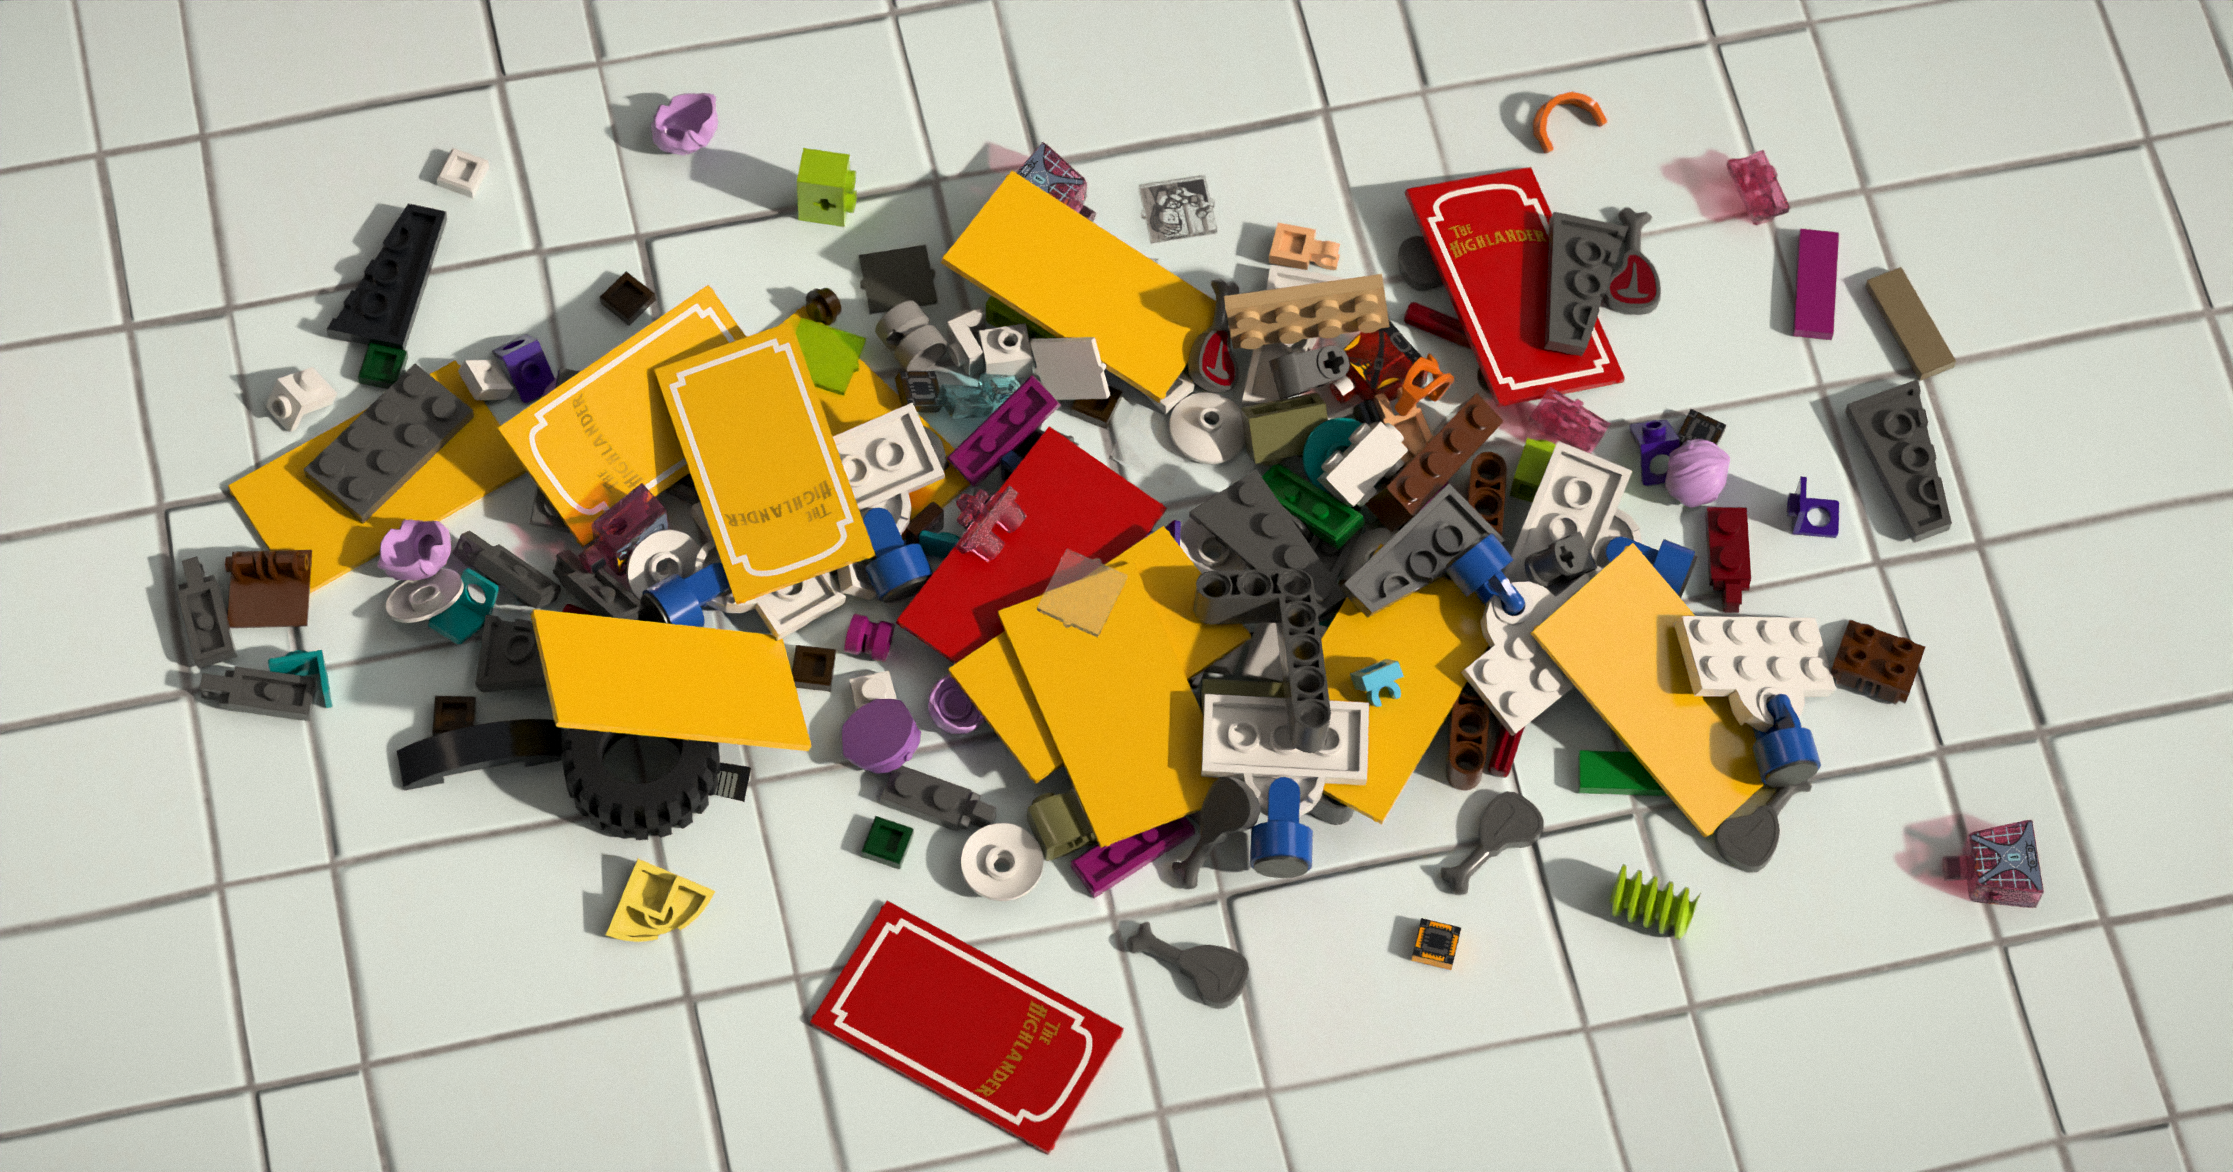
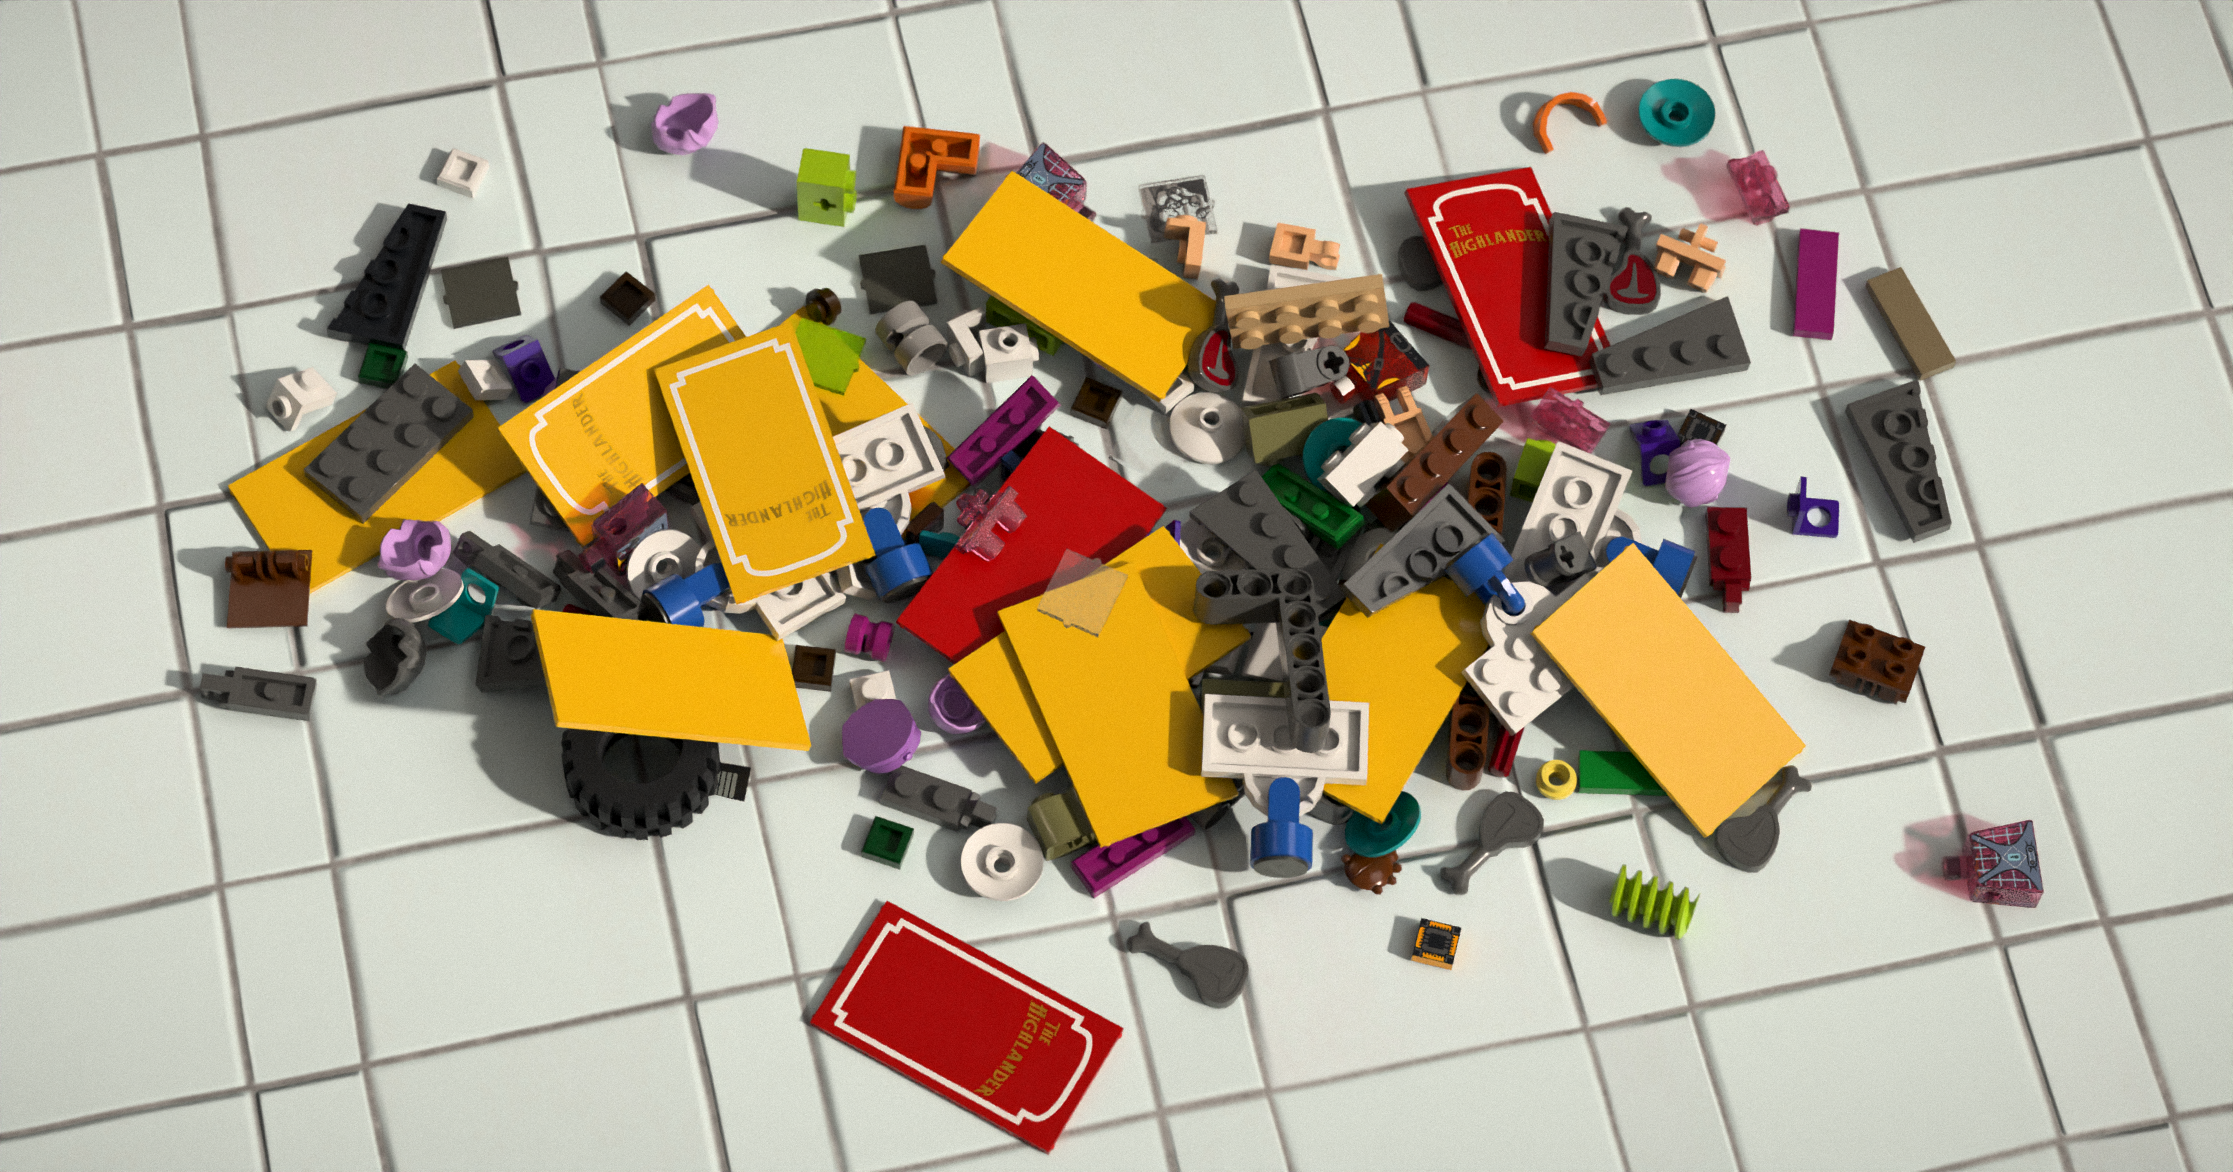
(205, 616): dark grey hinge -> none
(304, 664): teal bracket -> none
(395, 657): none -> dark grey hair
(453, 713): dark brown tile -> none
(479, 748): black slope -> none
(480, 292): none -> clear smoke piece
(656, 904): light yellow brick -> none
(920, 389): tile -> none
(926, 152): none -> orange brick
(978, 401): clear light blue slope -> none
(1070, 368): white piece -> none
(1191, 237): none -> light nougat bracket
(1227, 809): dark grey piece -> none
(1371, 872): none -> reddish brown piece
(1373, 839): none -> teal dish
(1377, 676): medium azure tile -> none
(1434, 390): orange helmet -> none
(1558, 769): none -> light yellow plate
(1677, 351): none -> dark grey wing
(1680, 100): none -> teal dish
(1705, 265): none -> light nougat hips
(1766, 674): white plate -> none

